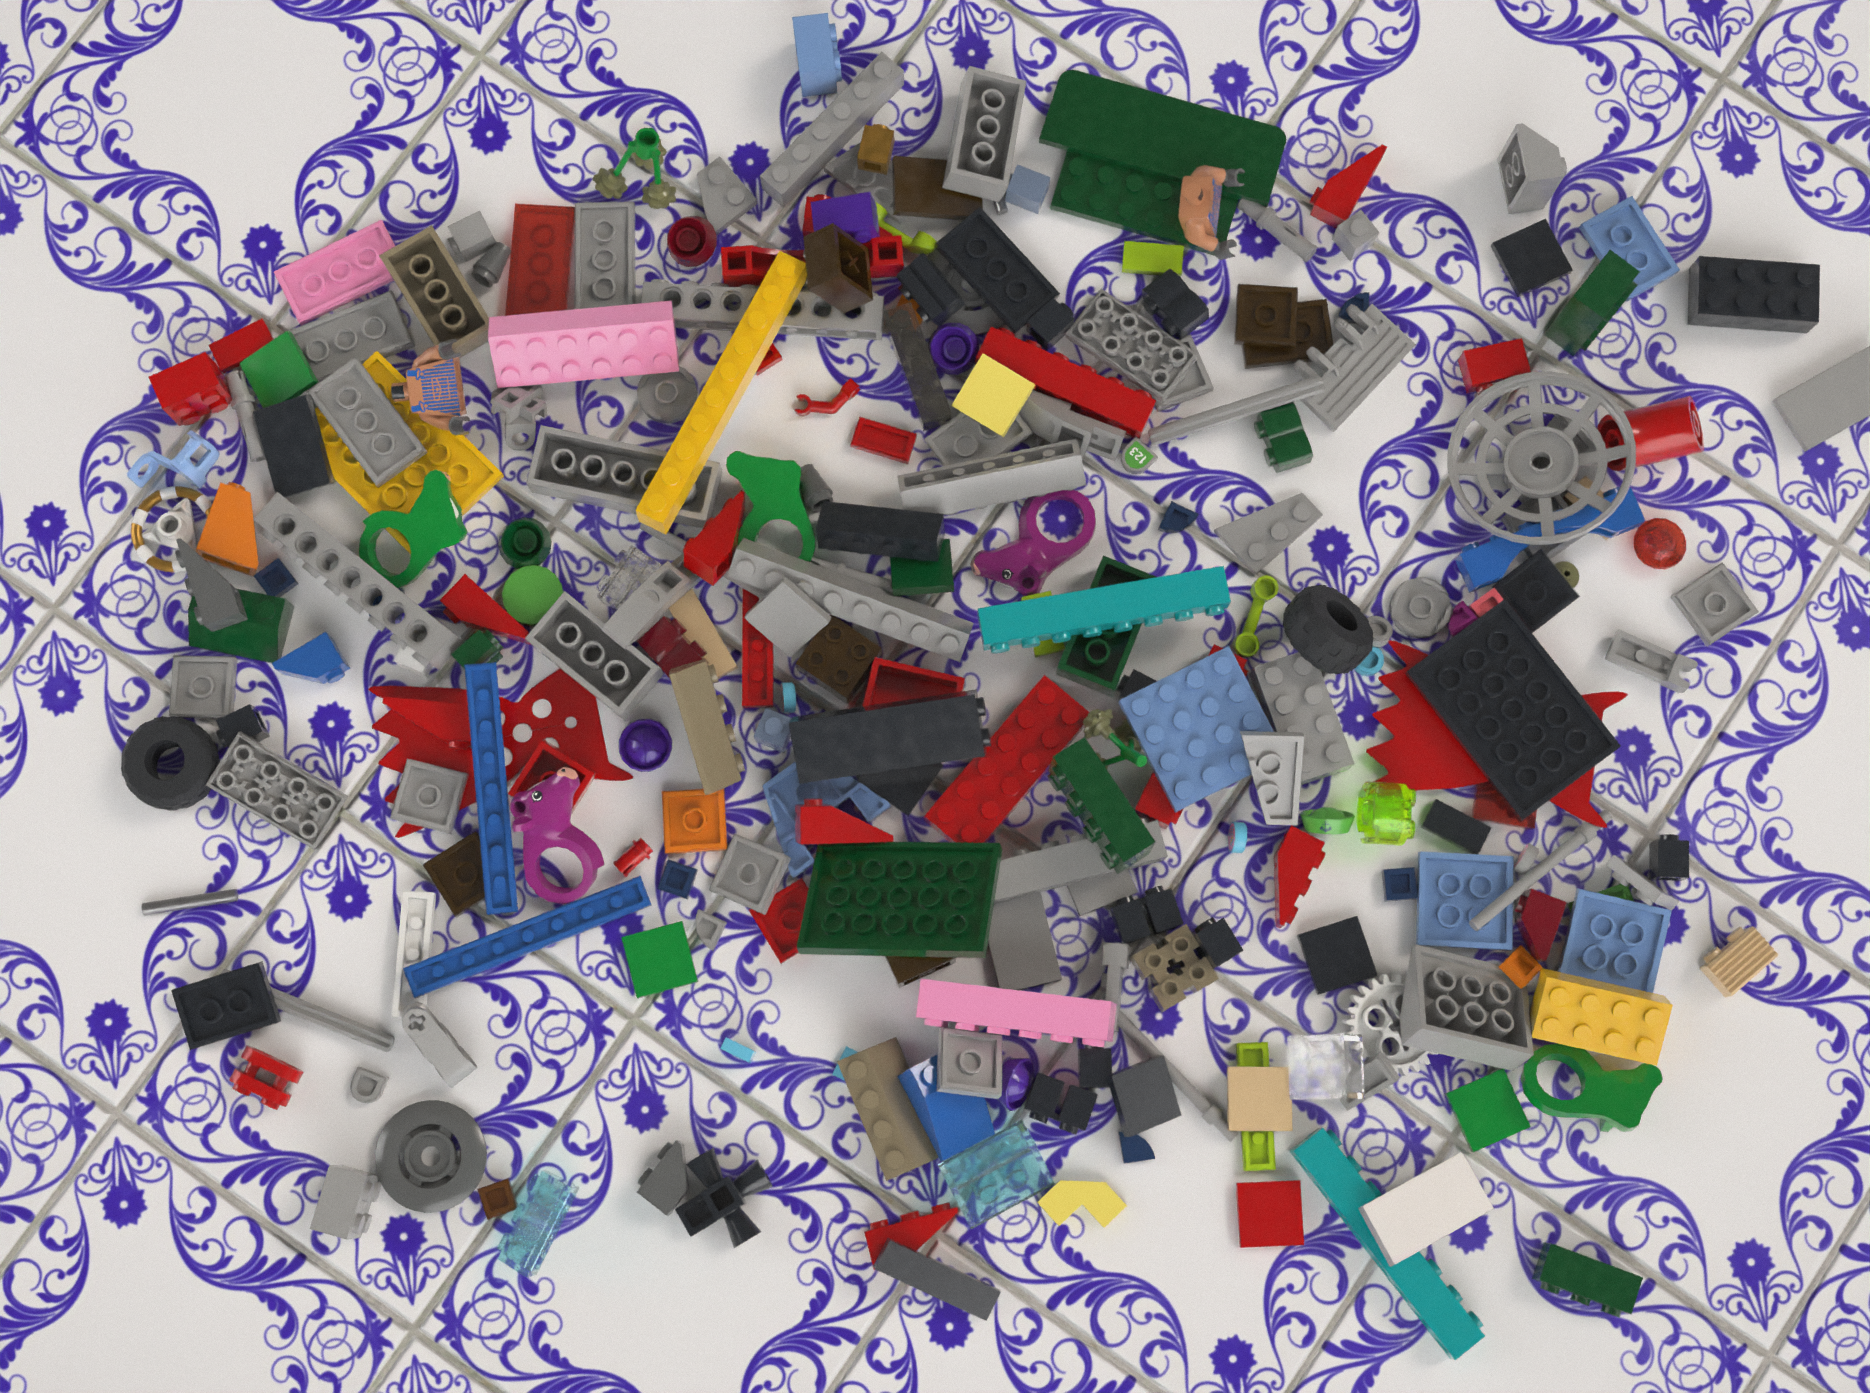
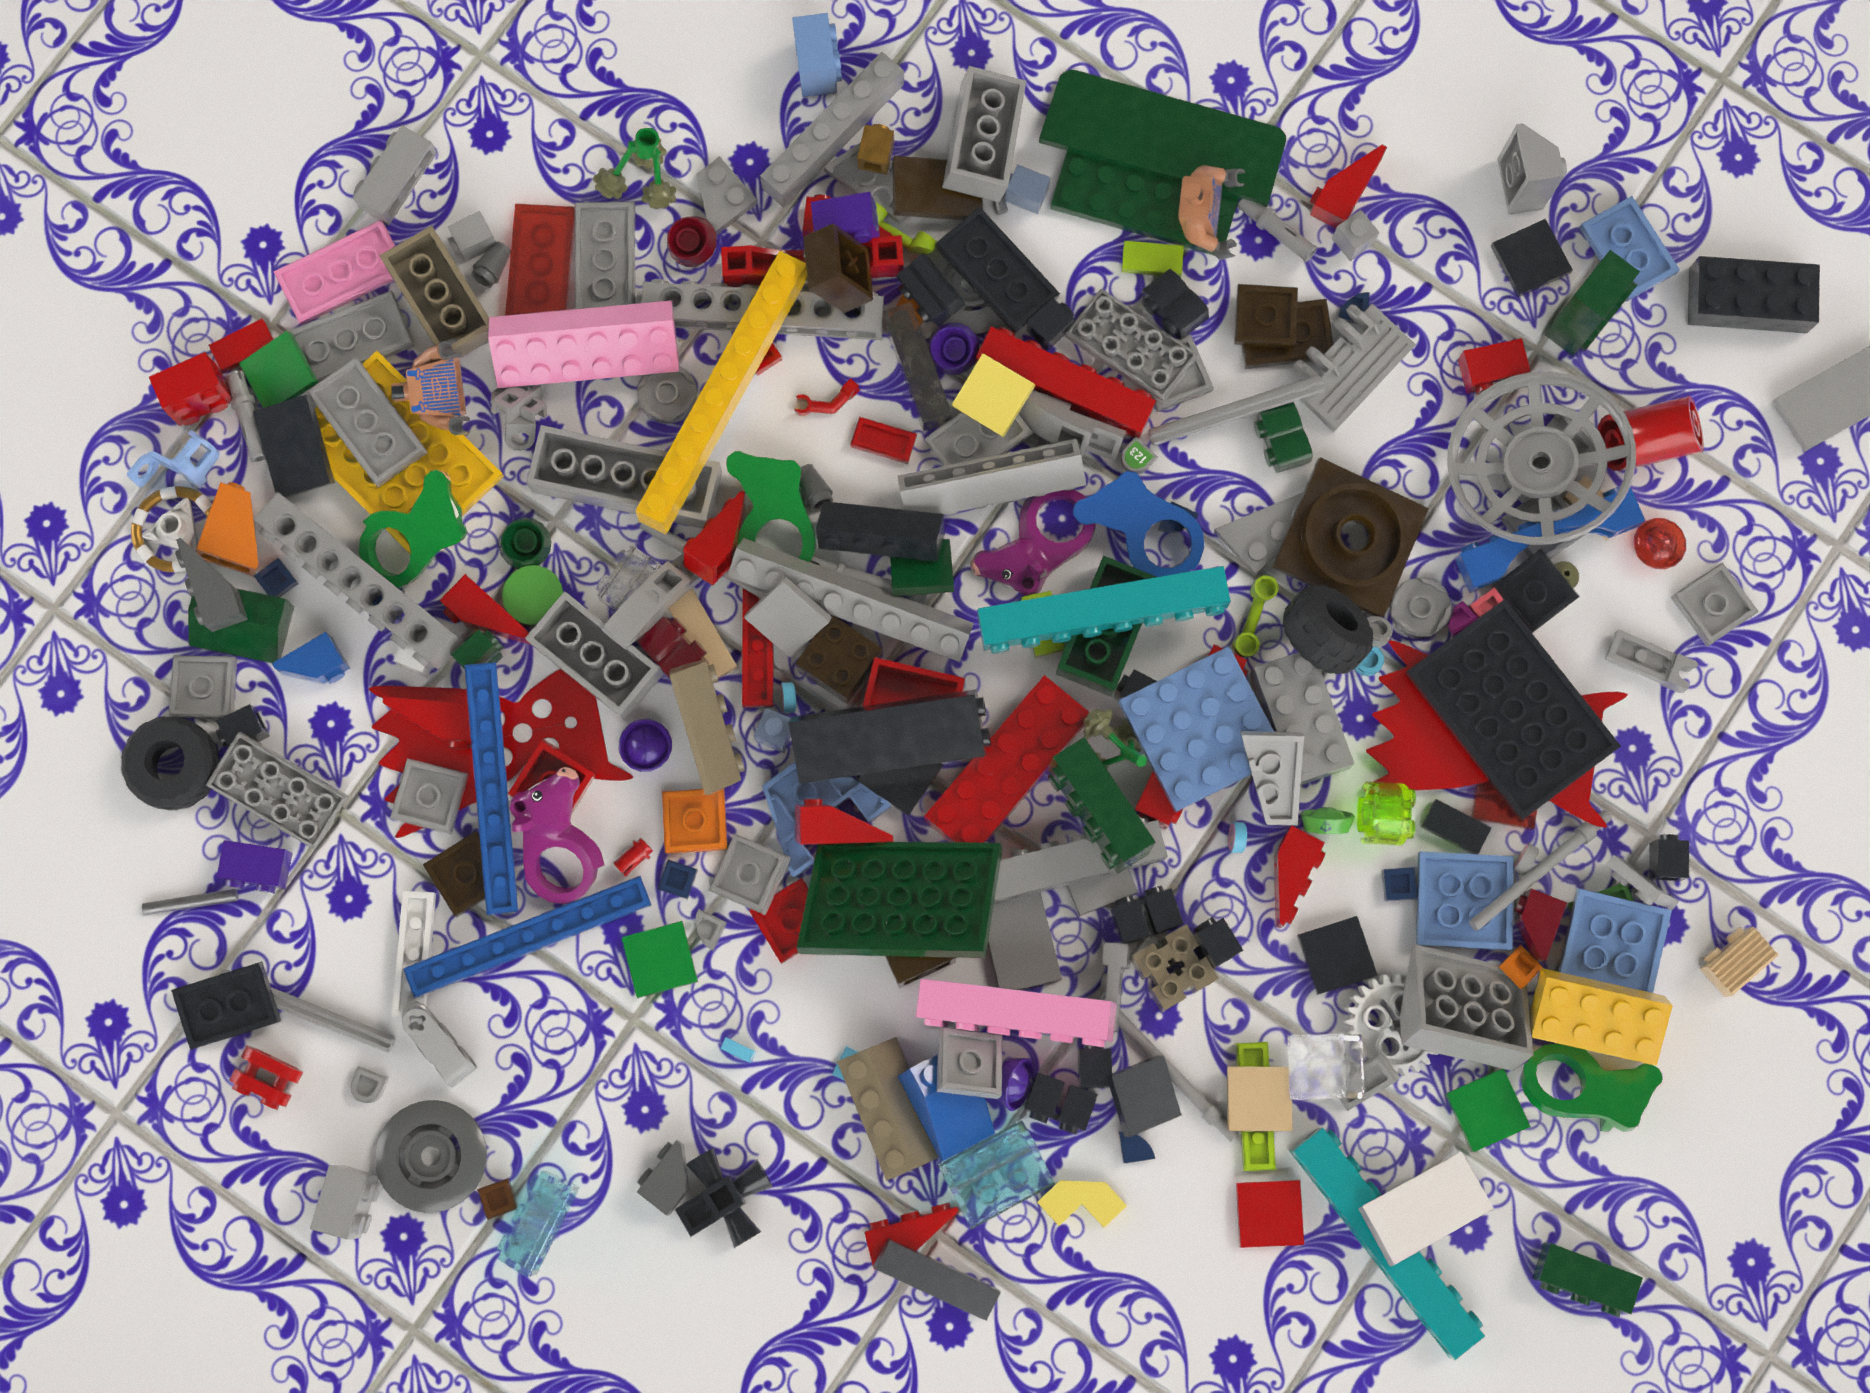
(254, 865): none -> dark purple brick
(394, 174): none -> light grey brick
(1134, 509): none -> blue animal
(1314, 544): none -> dark brown piece

